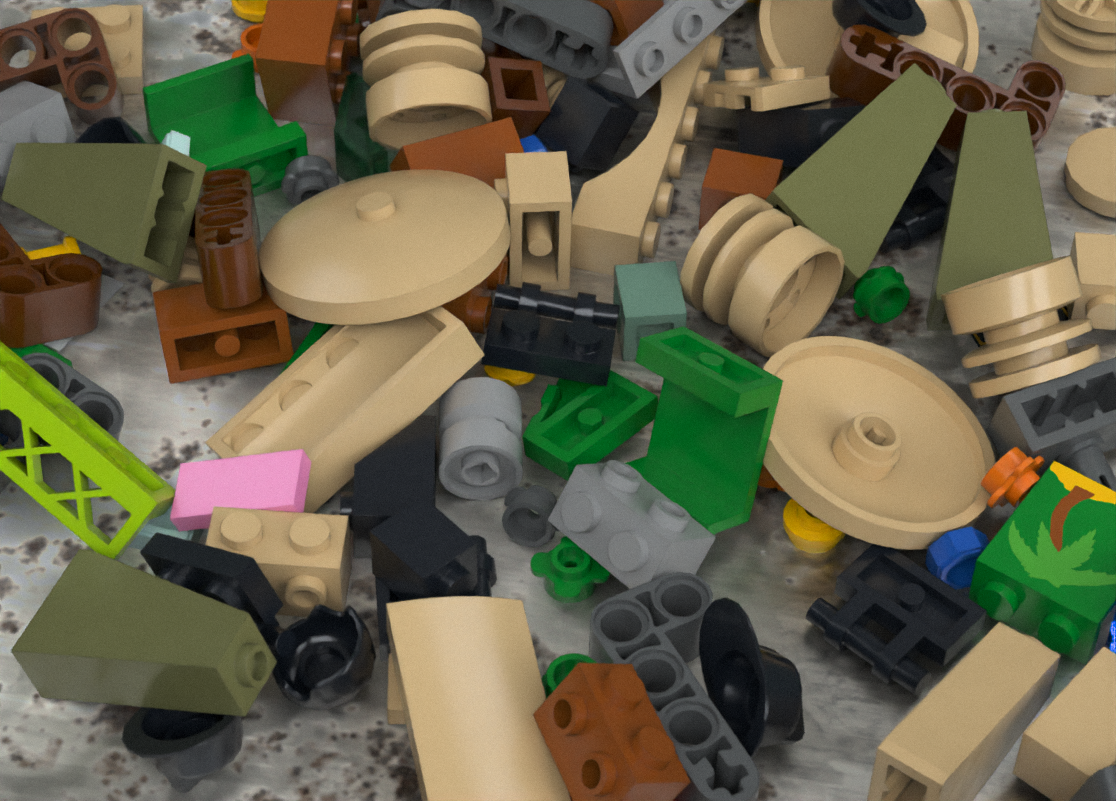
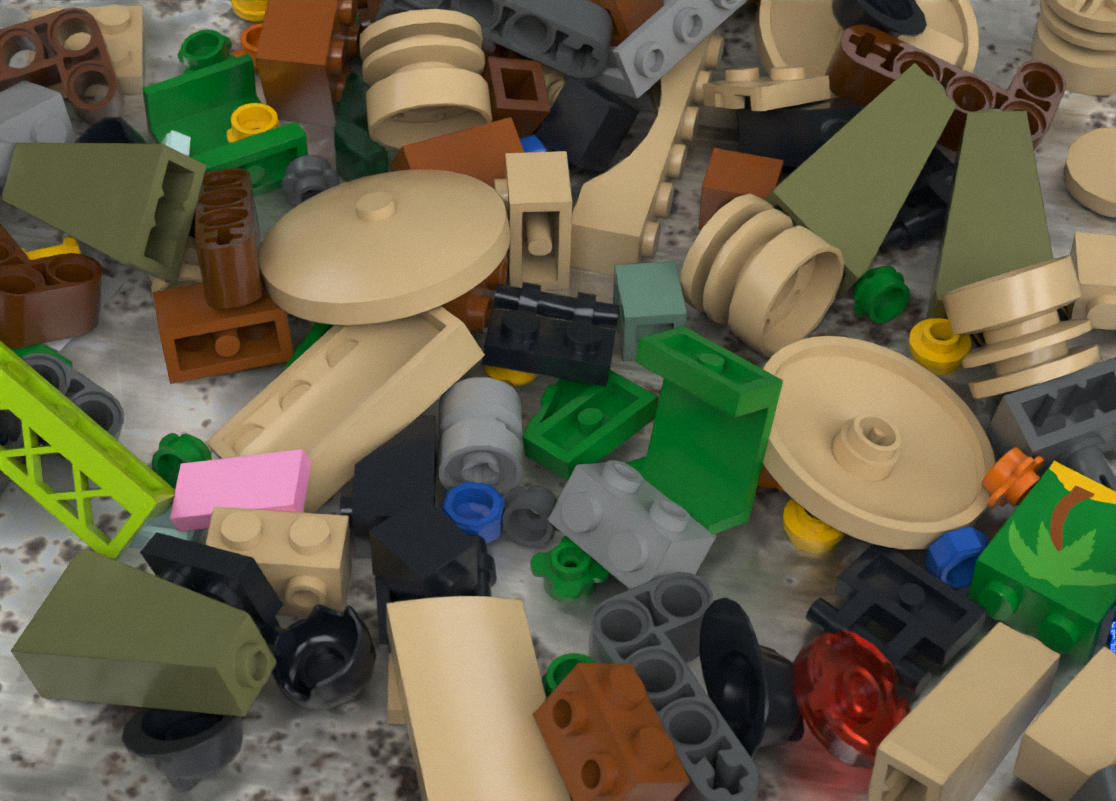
(175, 451): none -> green plate
(204, 49): none -> green plate
(251, 120): none -> yellow plate
(475, 509): none -> blue tile
(847, 695): none -> clear red tile
(936, 346): none -> yellow plate

